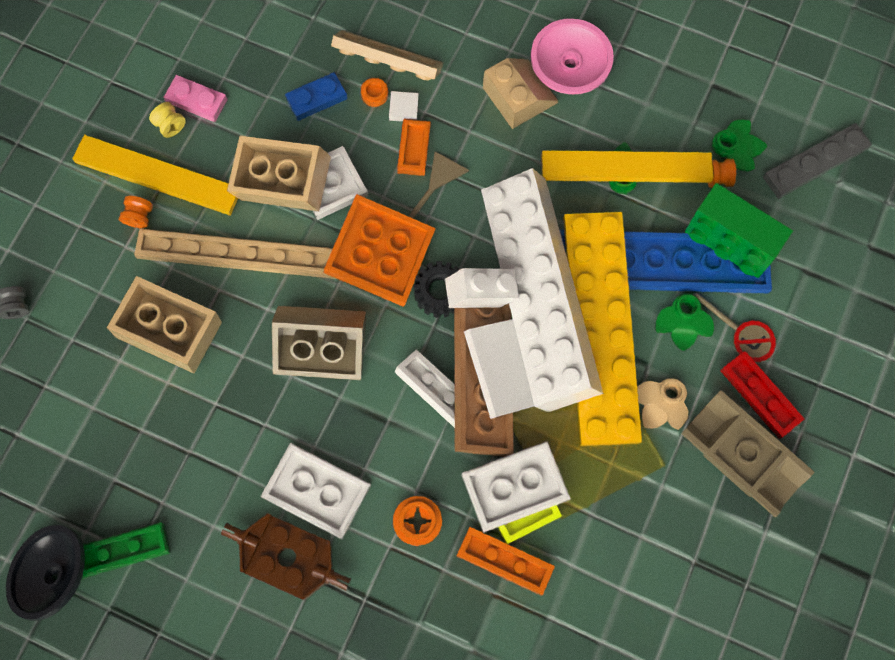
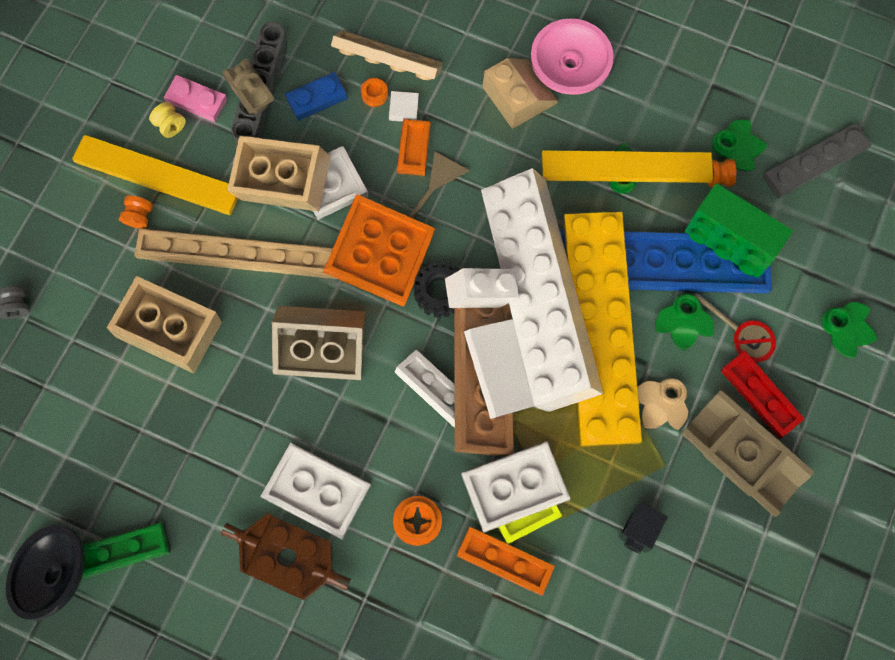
(248, 87): none -> dark tan hips
(263, 52): none -> dark grey beam
(642, 528): none -> black brick
(852, 328): none -> green plate

